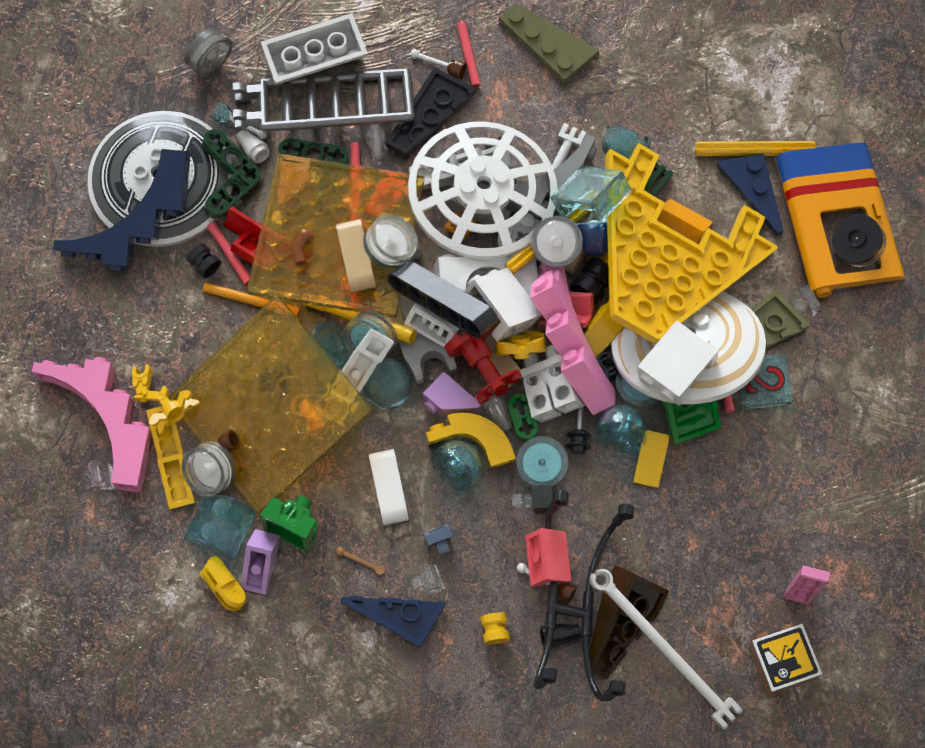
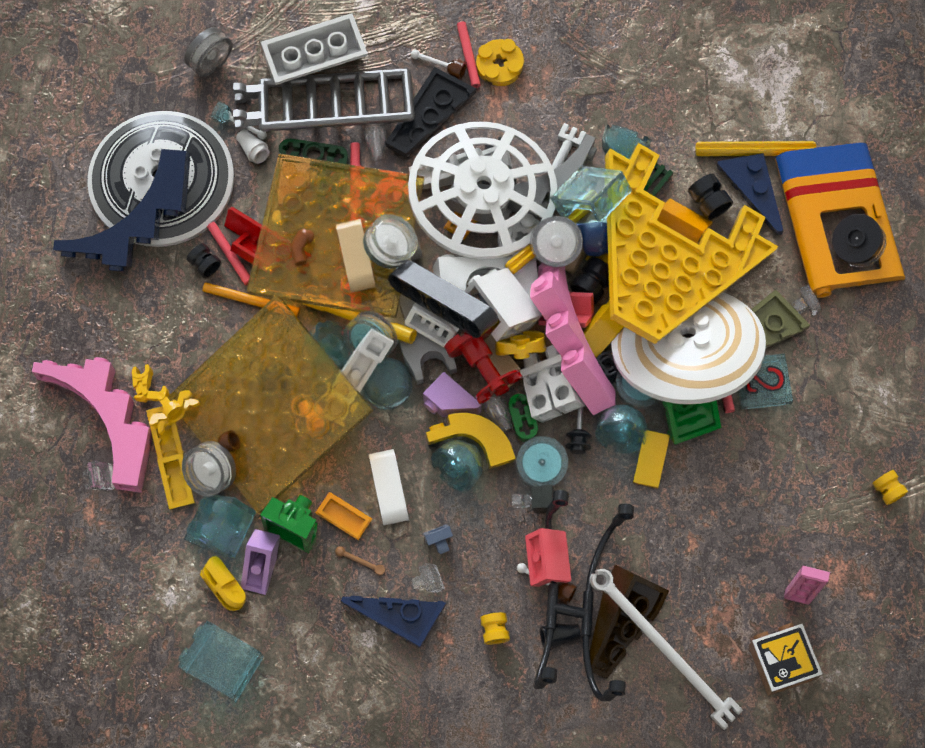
(220, 660): none -> clear light blue panel
(237, 177): dark green beam -> none
(343, 516): none -> light orange tile
(503, 50): none -> yellow plate
(547, 42): olive wing -> none
(676, 362): white panel -> none
(710, 196): none -> black wheel
(890, 487): none -> yellow wheel

